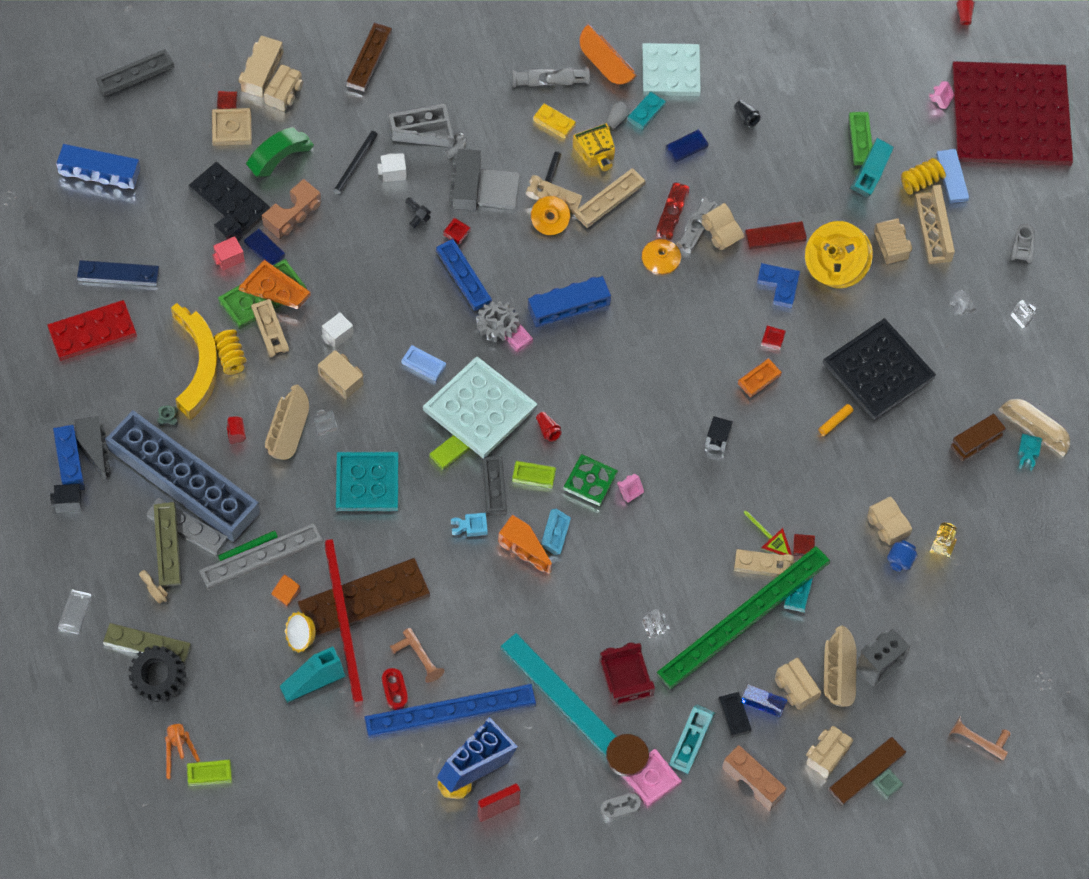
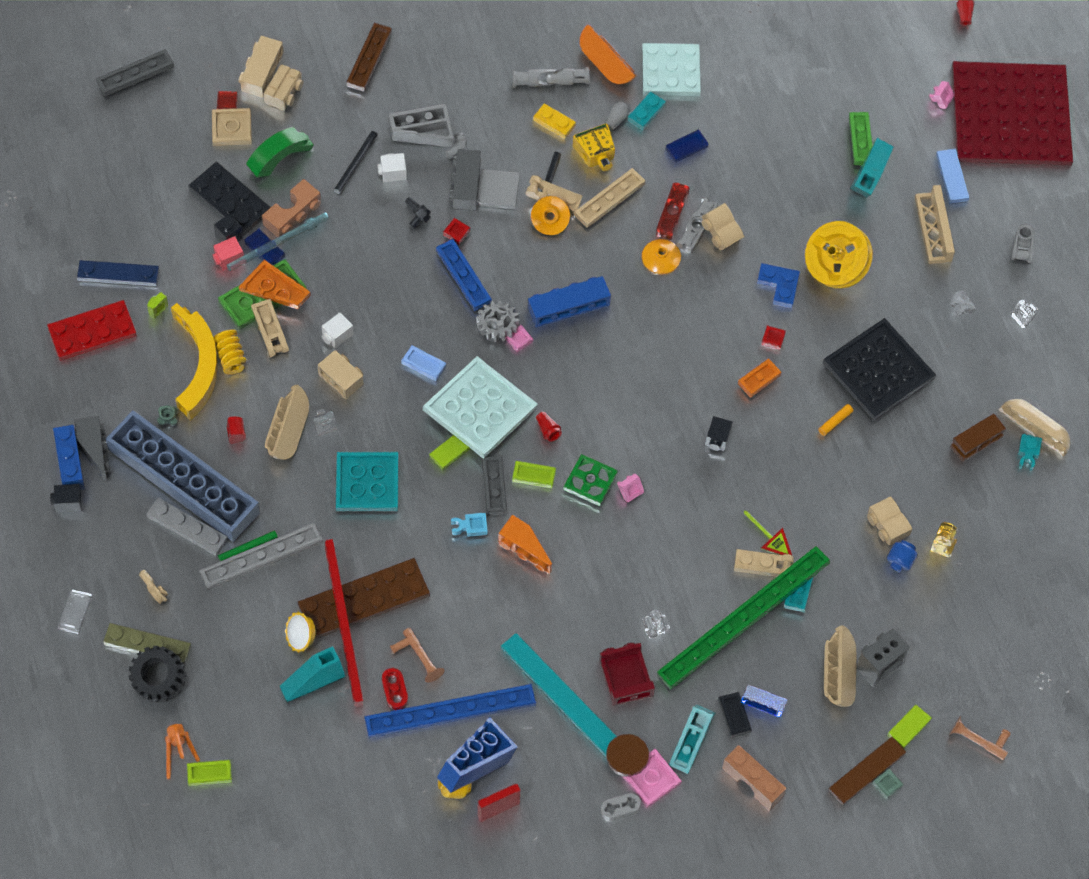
(98, 166): blue brick -> none
(157, 305): none -> lime plate
(167, 544): olive plate -> none
(286, 590): orange slope -> none
(309, 225): none -> clear light blue bar
(555, 531): medium azure plate -> none
(747, 113): black cone -> none
(775, 235): clear red tile -> none
(797, 683): tan brick -> none
(803, 544): clear red tile -> none
(829, 751): tan brick -> none
(892, 241): tan brick -> none
(909, 726): none -> lime tile
(922, 175): yellow piece -> none

